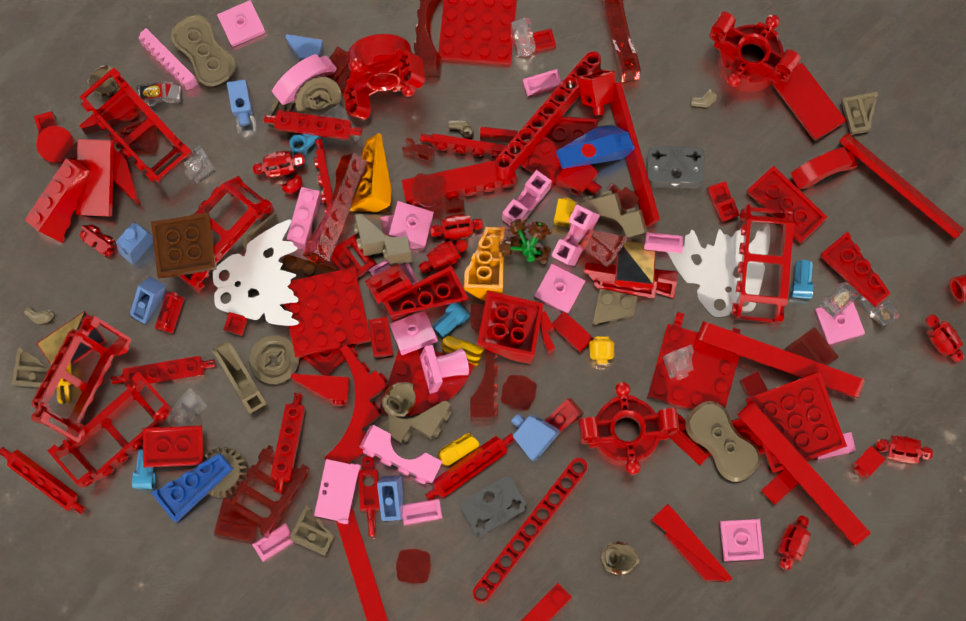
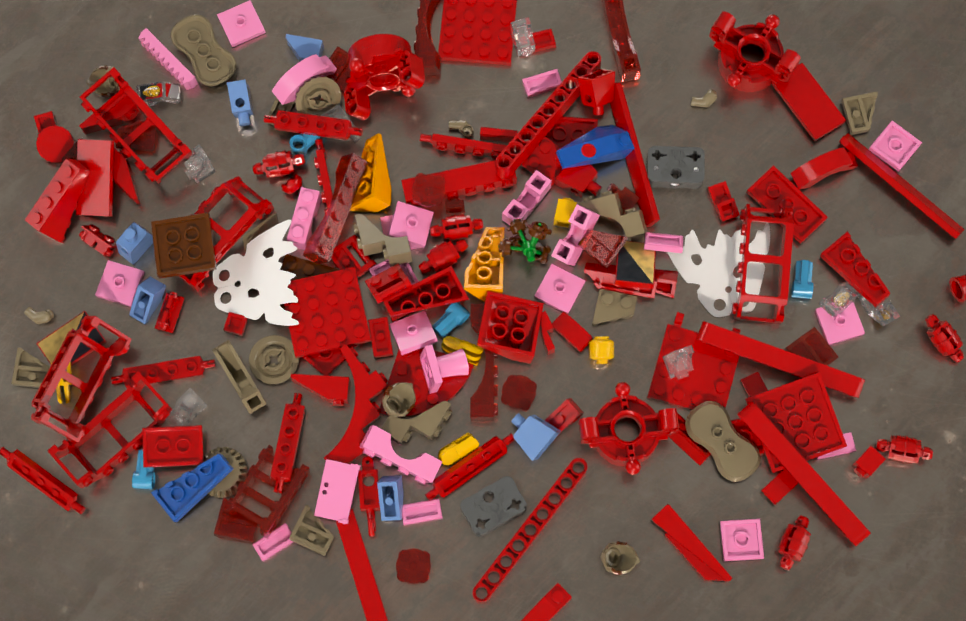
(119, 283): none -> bright pink plate
(420, 151): clear red plate -> none
(895, 146): none -> bright pink plate

